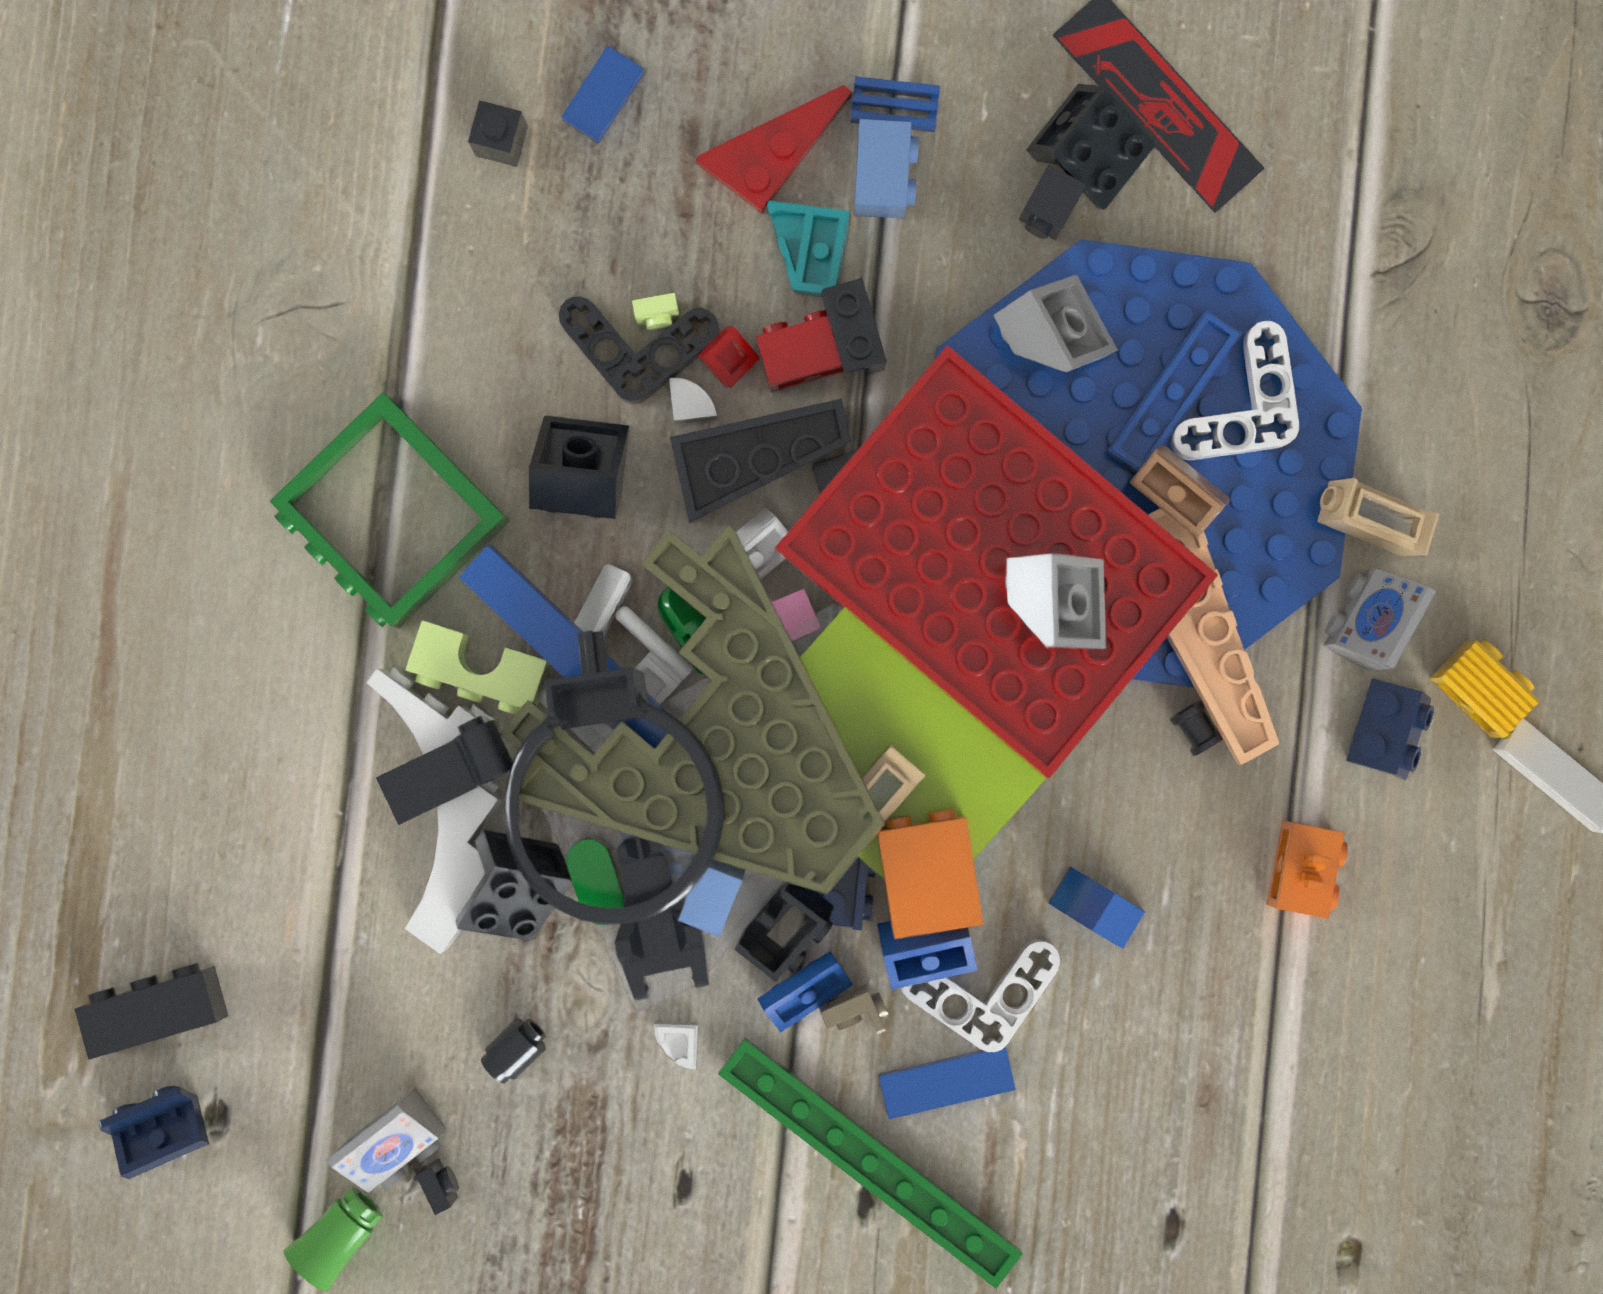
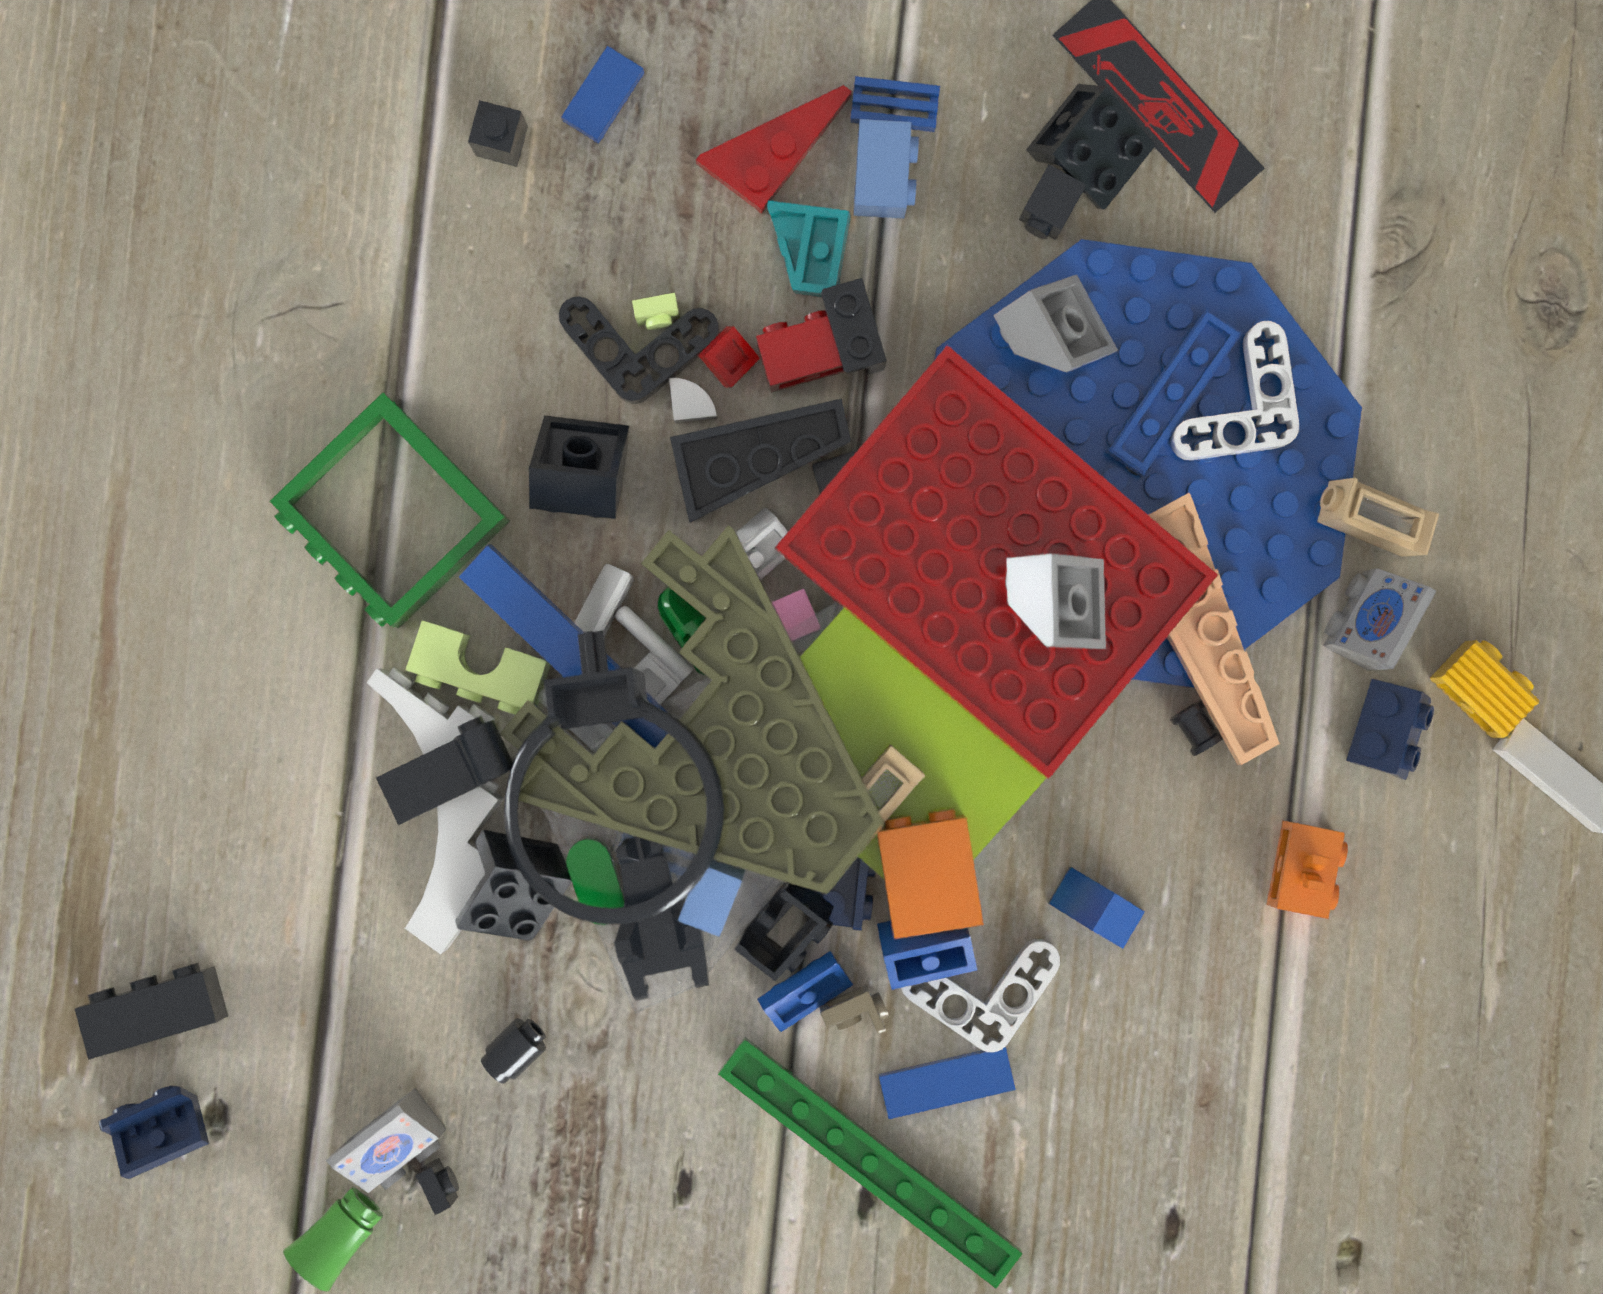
(678, 1041): white tile -> none
(1180, 490): medium nougat slope -> none

